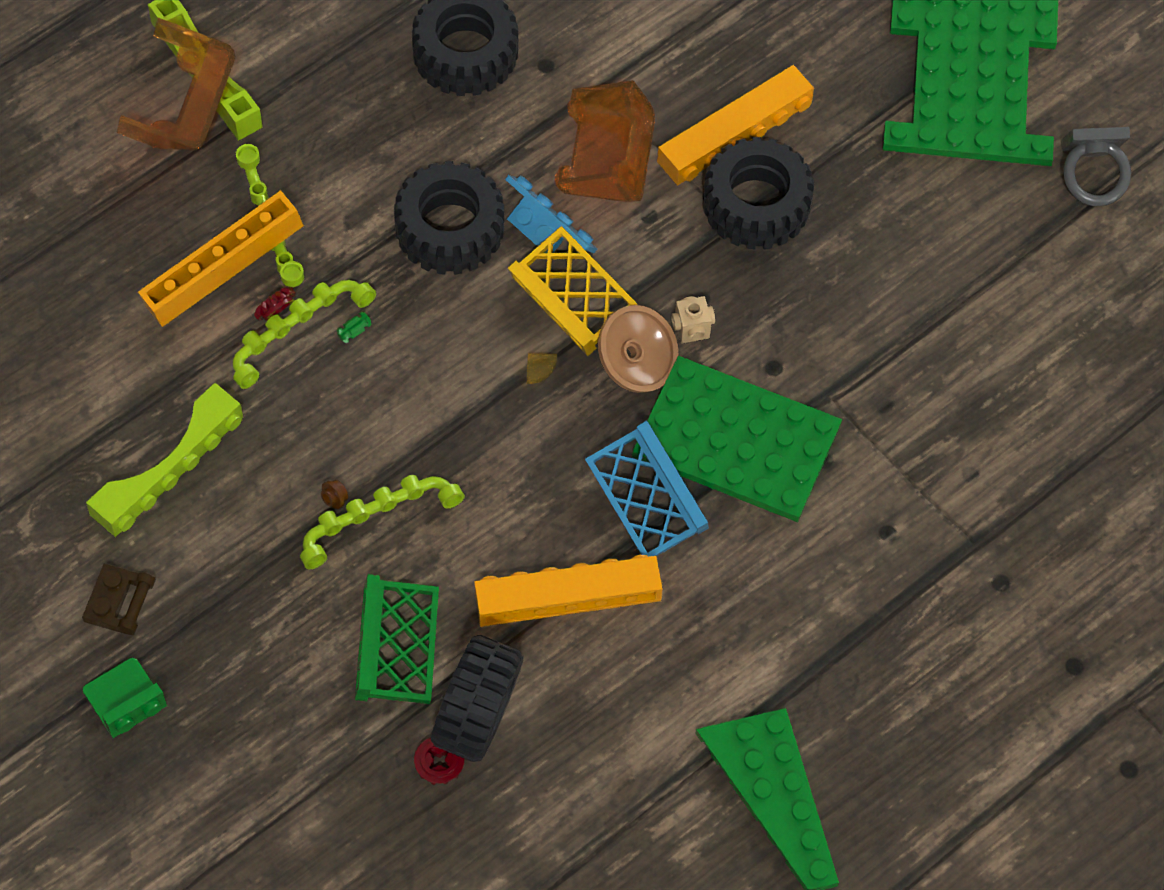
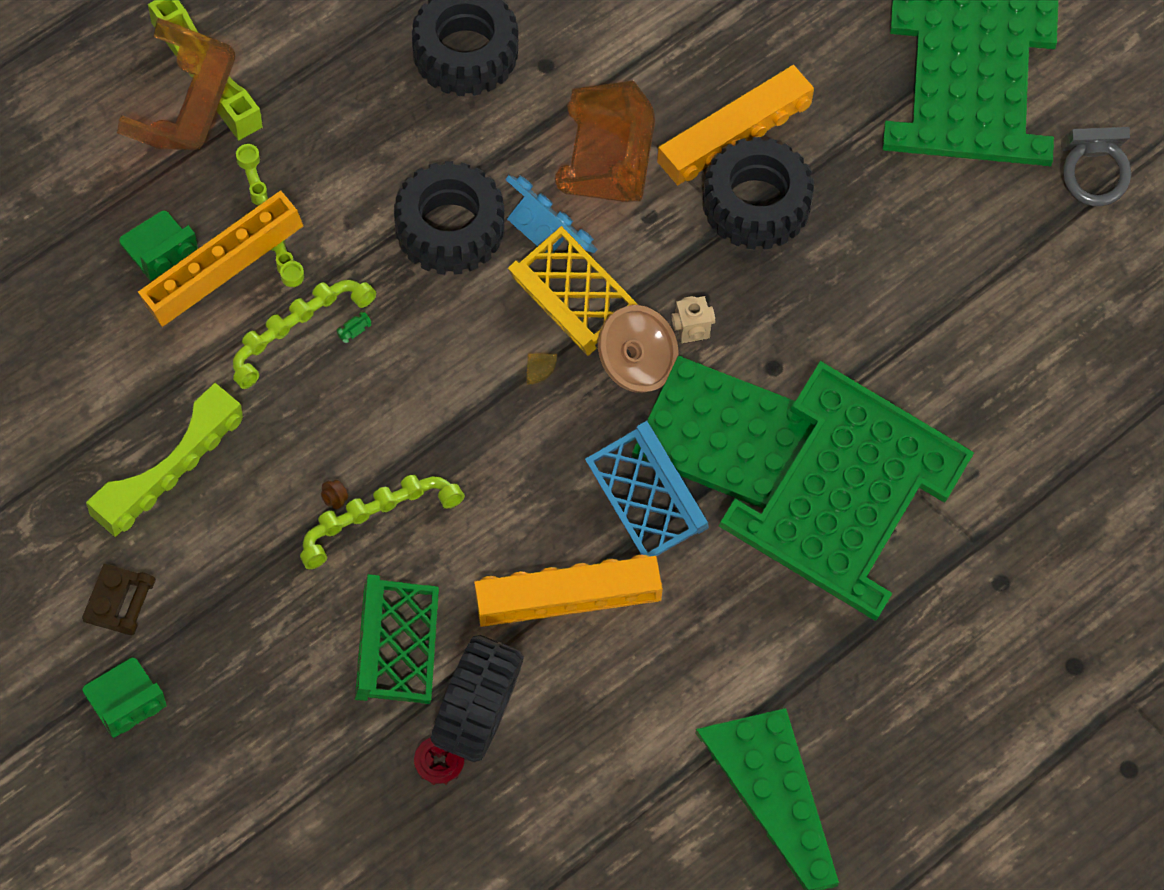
(158, 244): none -> green bracket
(275, 304): dark red gear -> none
(848, 488): none -> green piece

